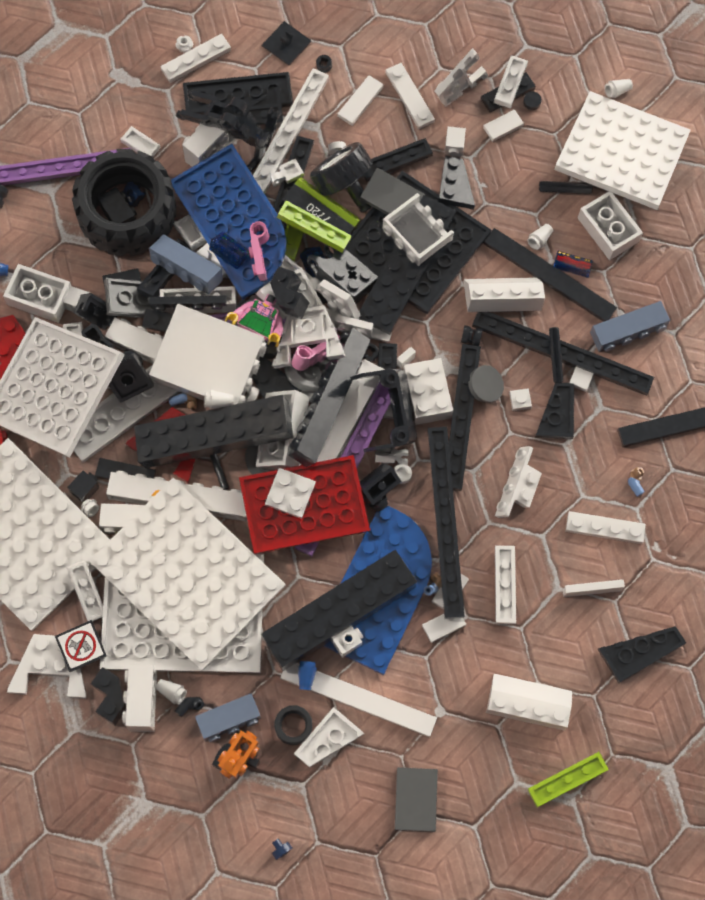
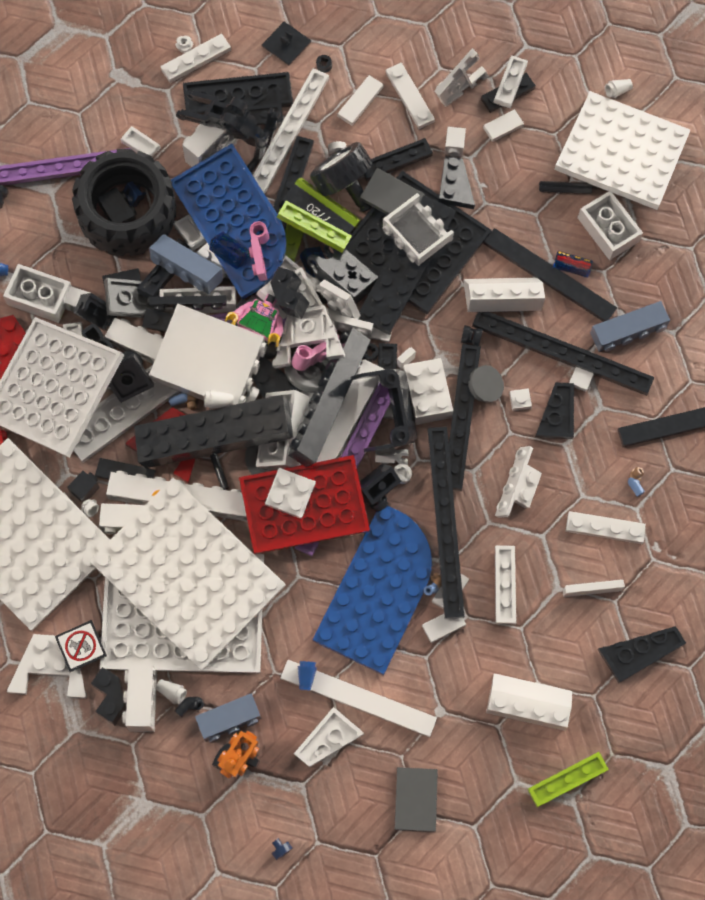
(86, 590): white tile -> none
(288, 171): white plate -> none
(293, 709): black tyre -> none
(339, 609): black brick -> none
(346, 647): white brick -> none
(532, 100): black tile -> none
(540, 236): white cone -> none
(556, 357): black axle -> none

